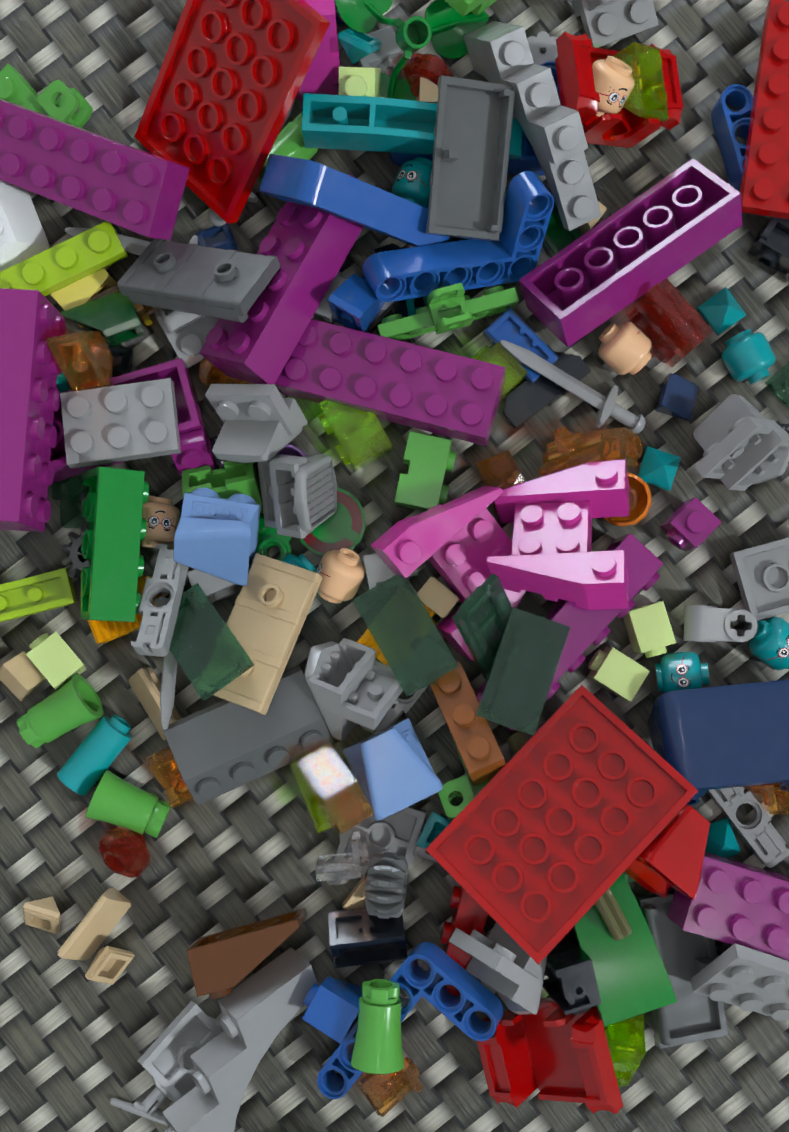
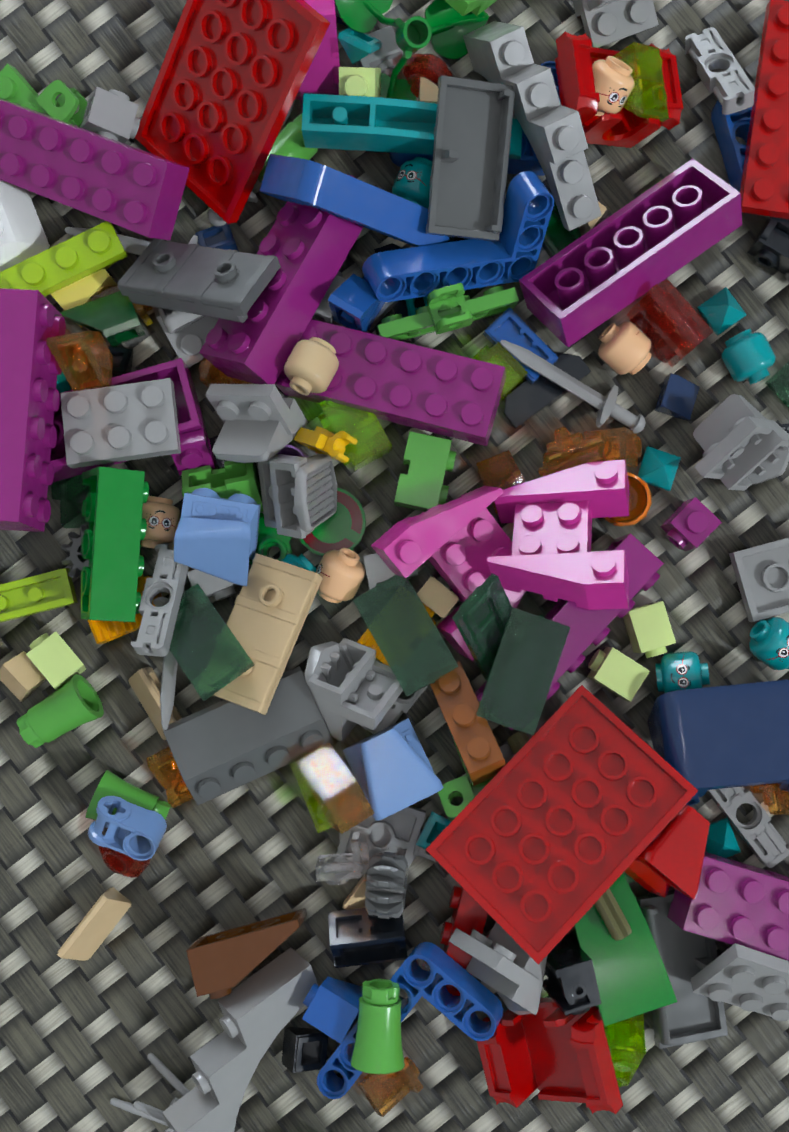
(43, 915): tan slope -> none
(95, 754): teal brick -> none
(109, 964): tan slope -> none
(111, 115): none -> light grey brick
(130, 830): none -> medium blue piece
(170, 1054): light grey plate -> none
(304, 1049): none -> black slope
(311, 366): none -> tan head
(325, 442): none -> yellow plate
(543, 44): light grey plant -> none
(713, 624): light grey piece -> none
(730, 86): none -> light grey piece

